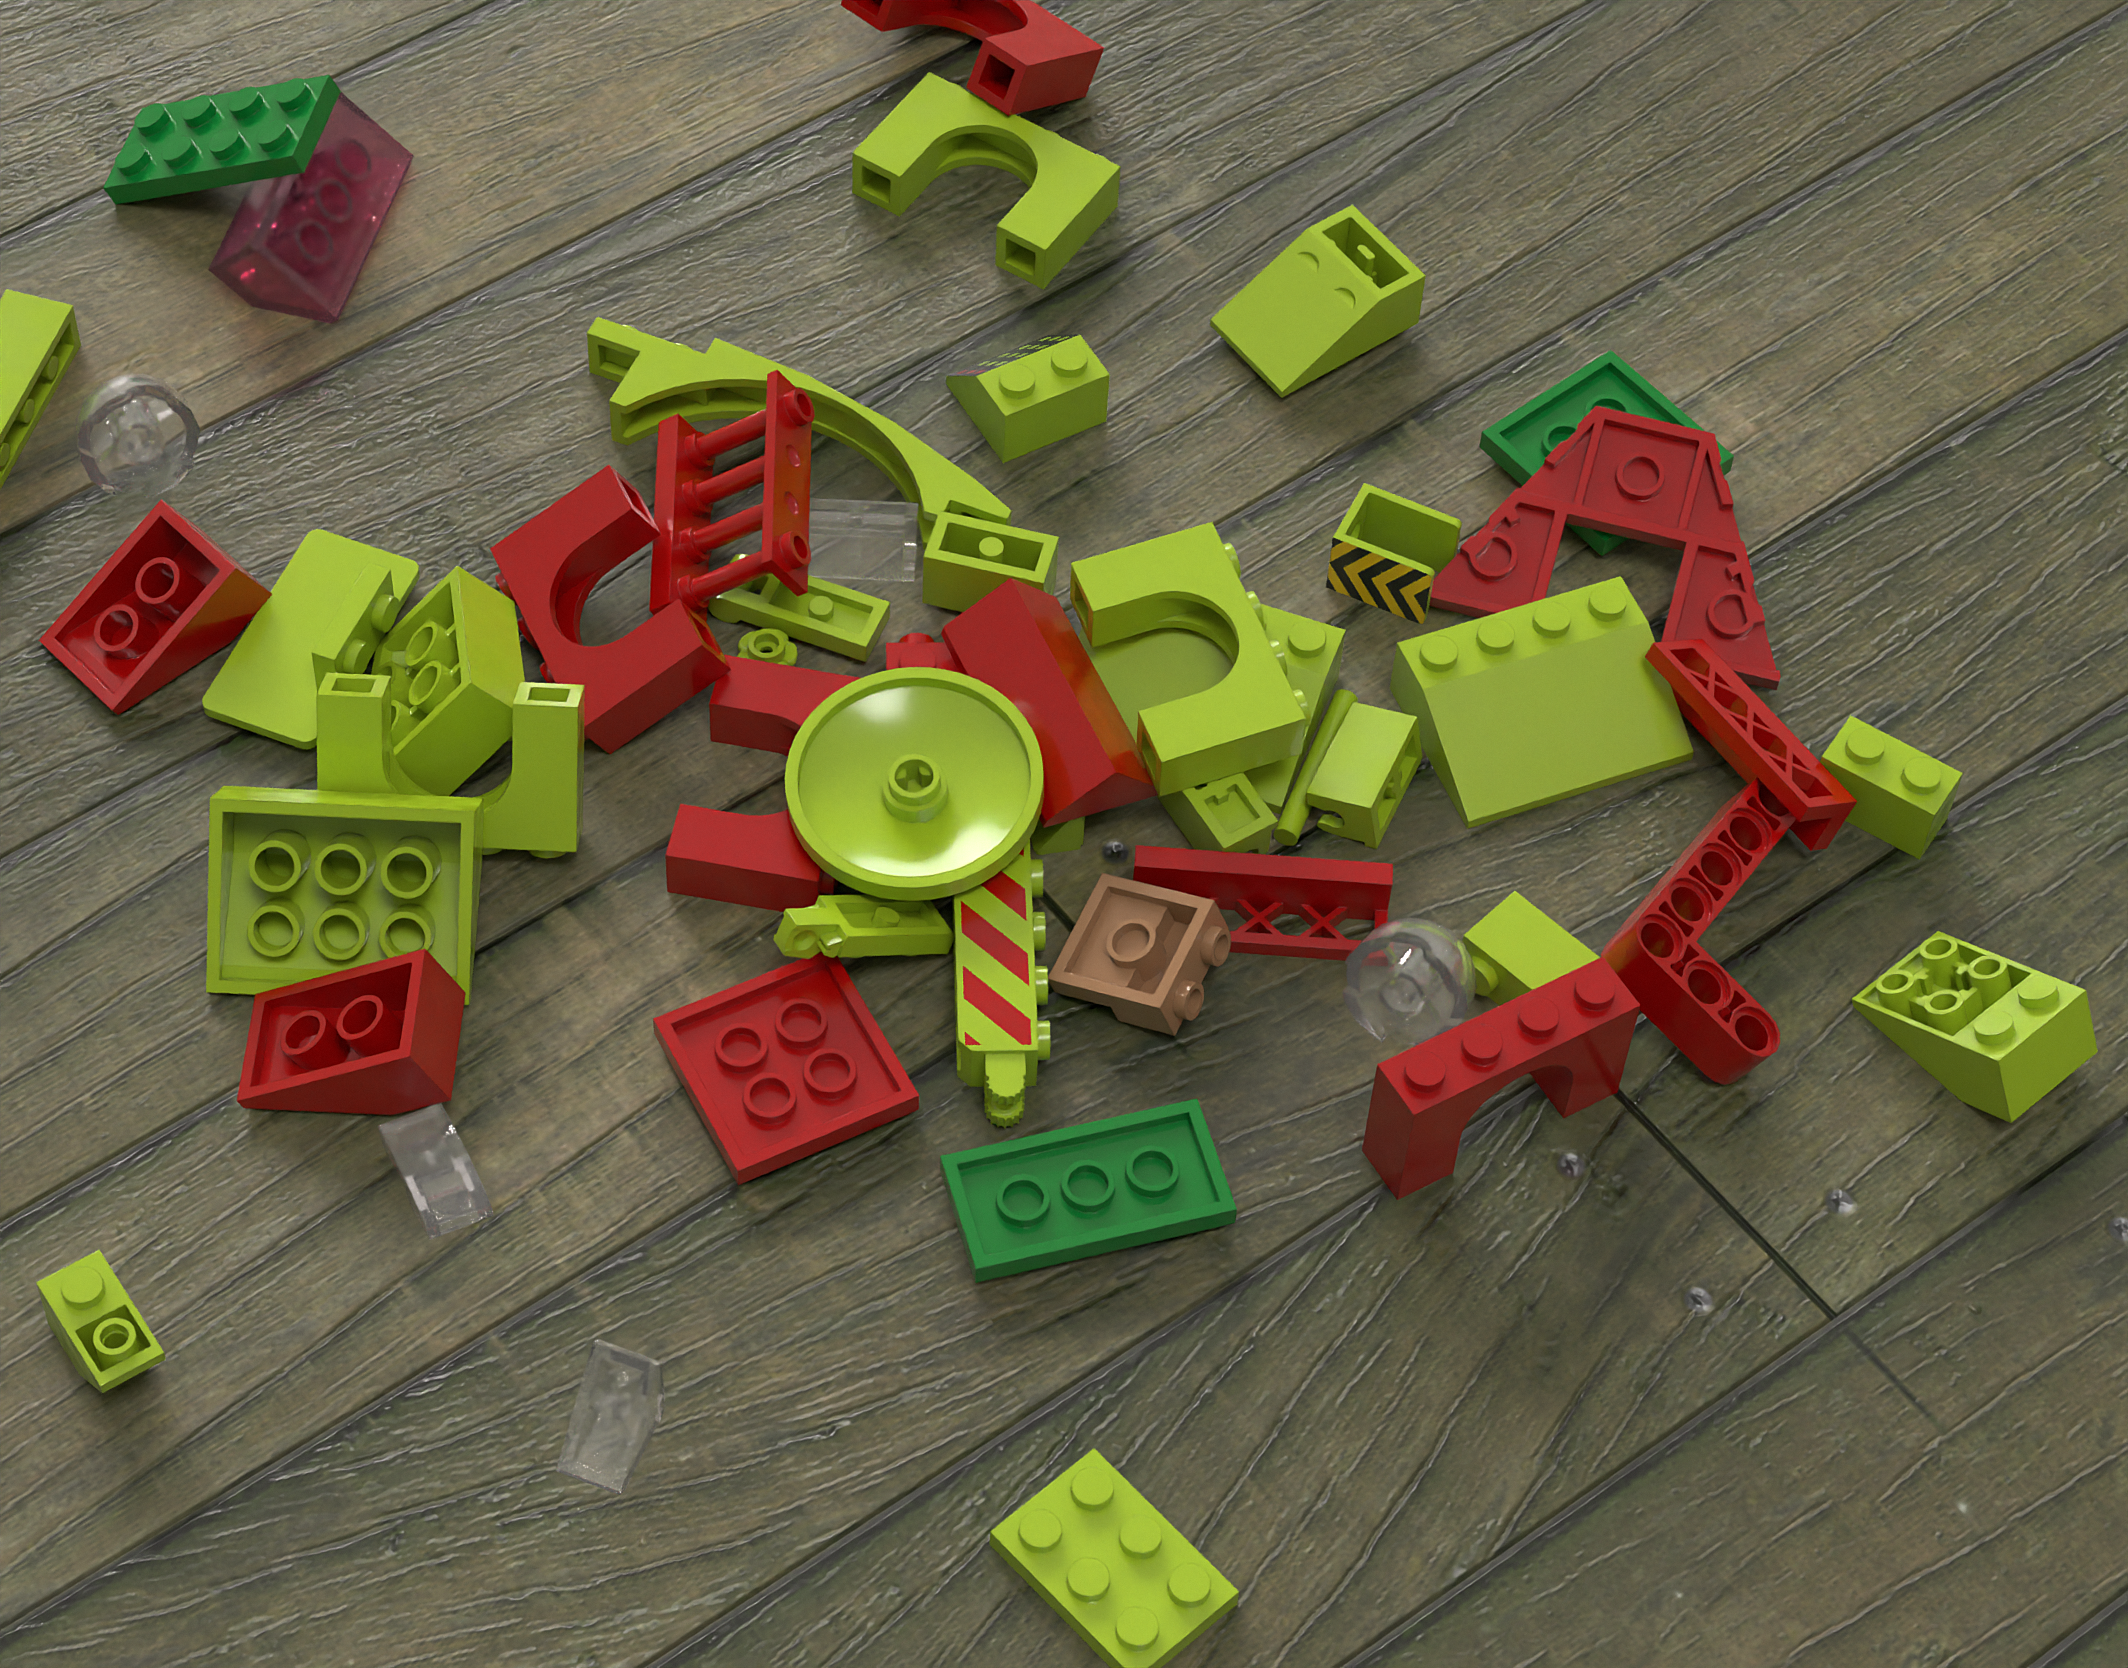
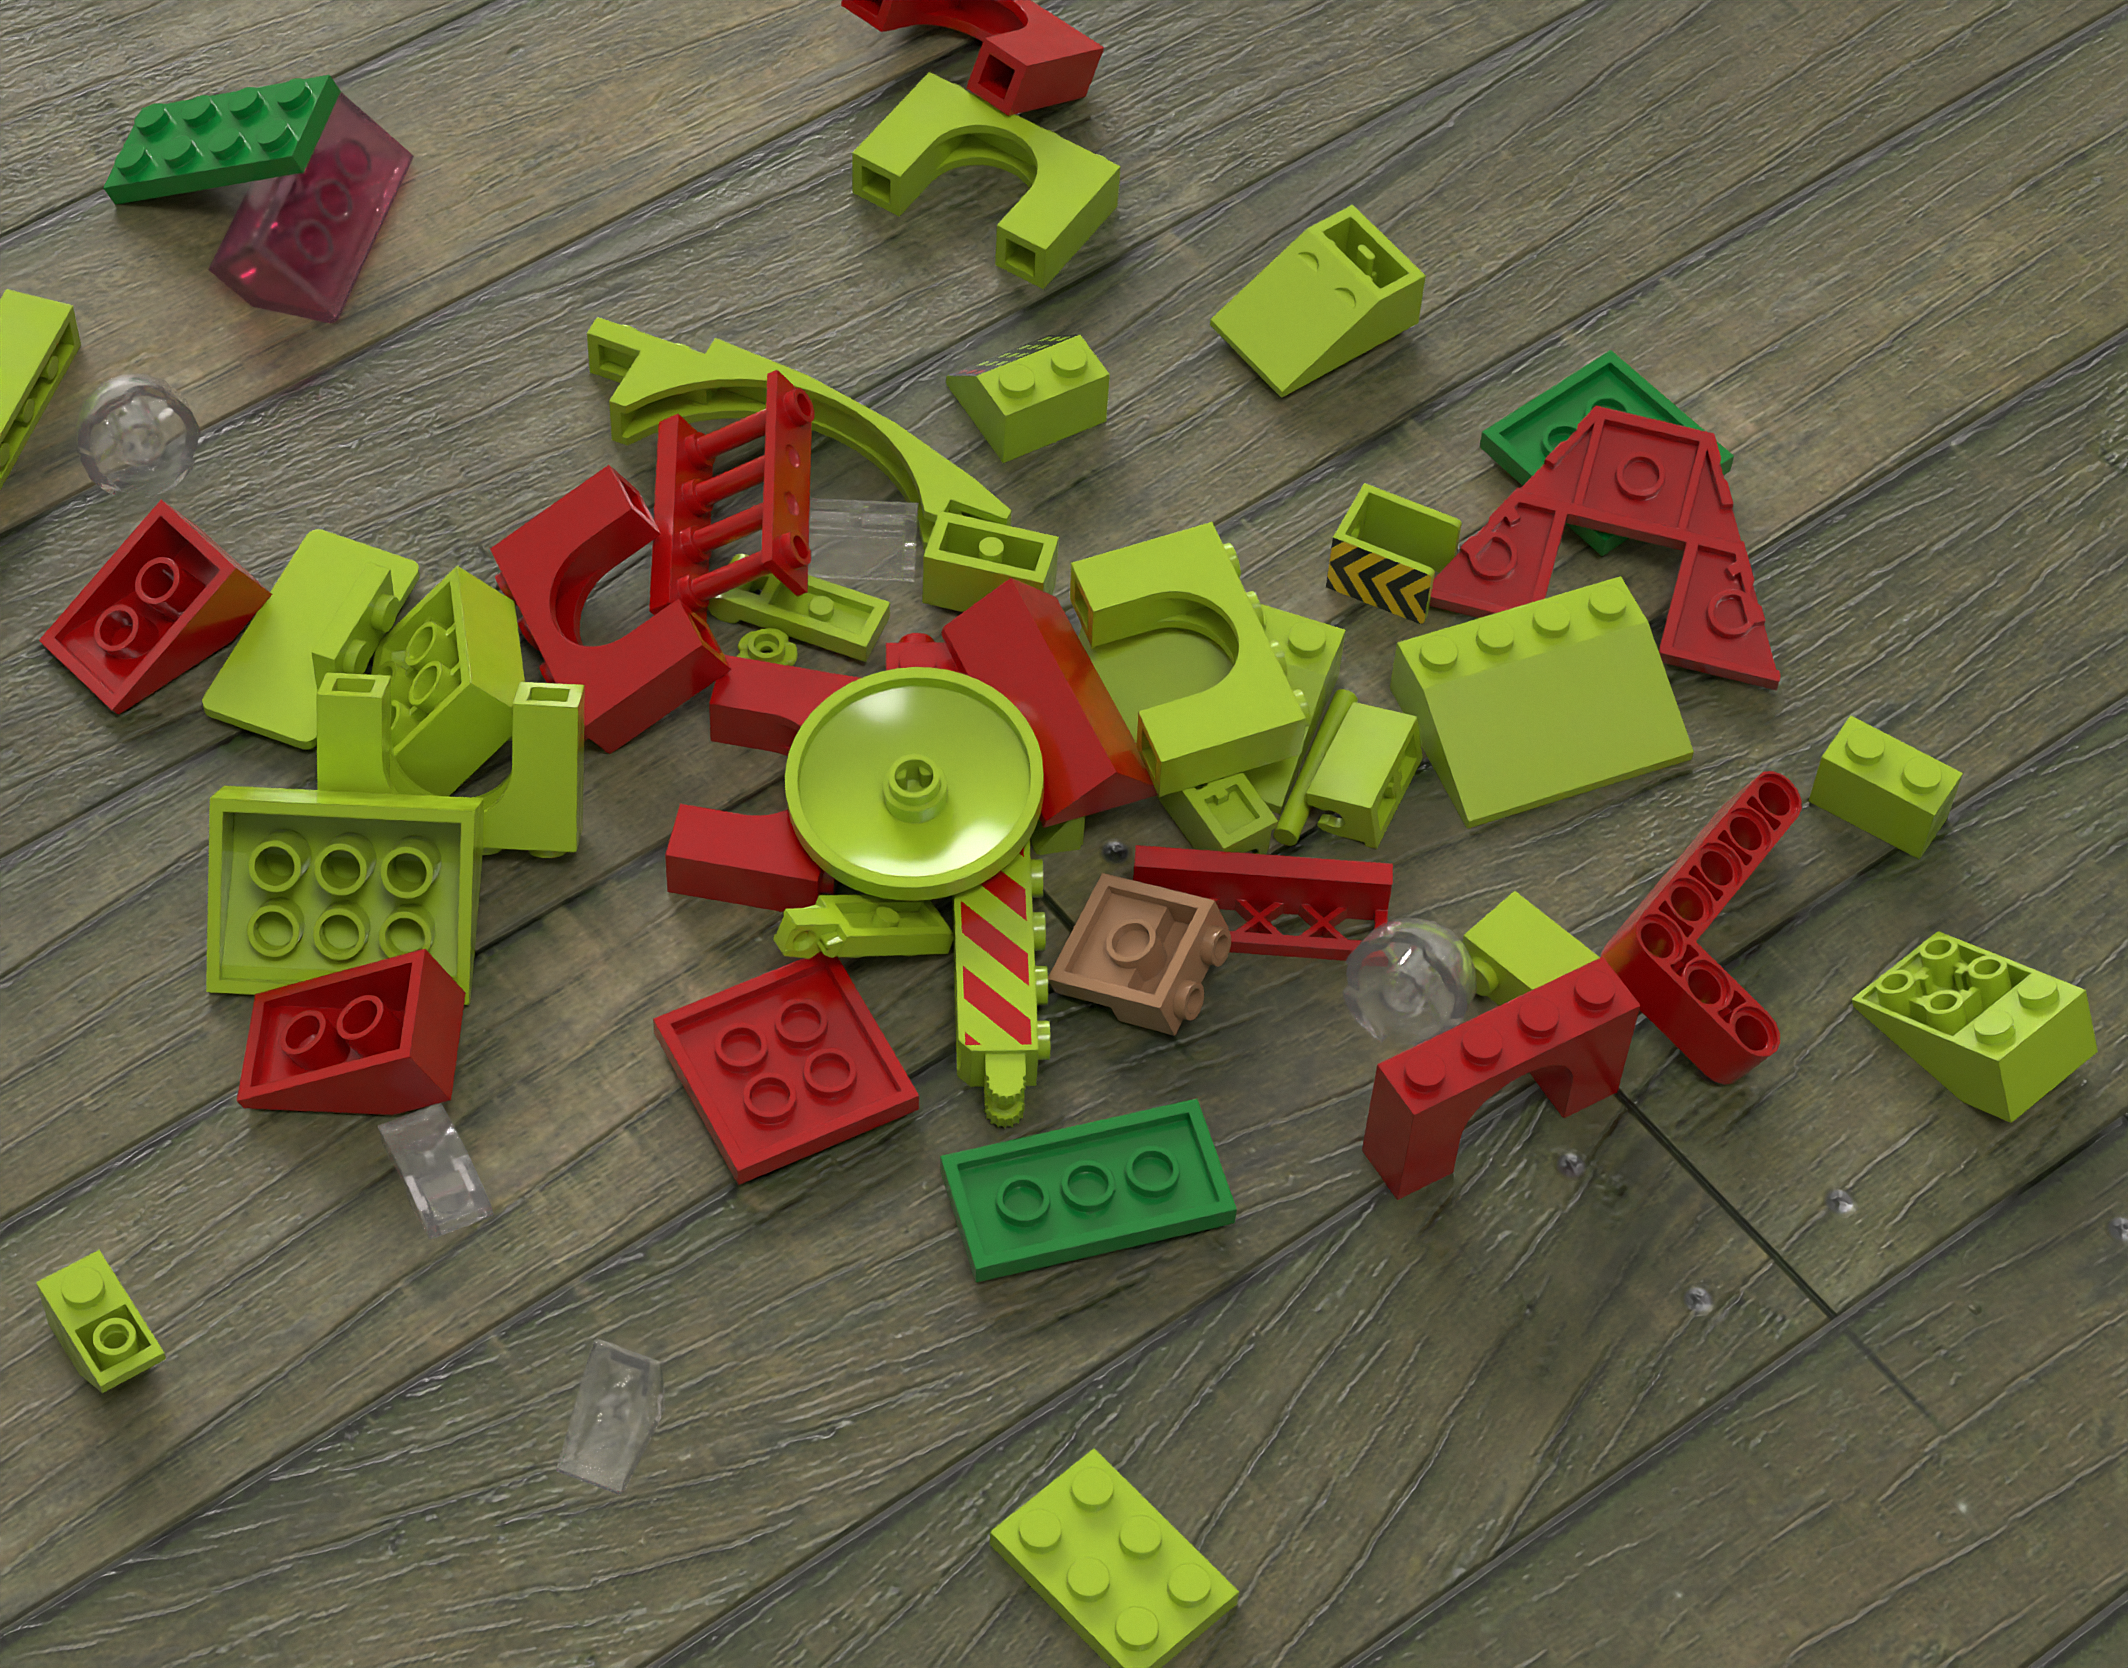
(1753, 738): red fence -> none

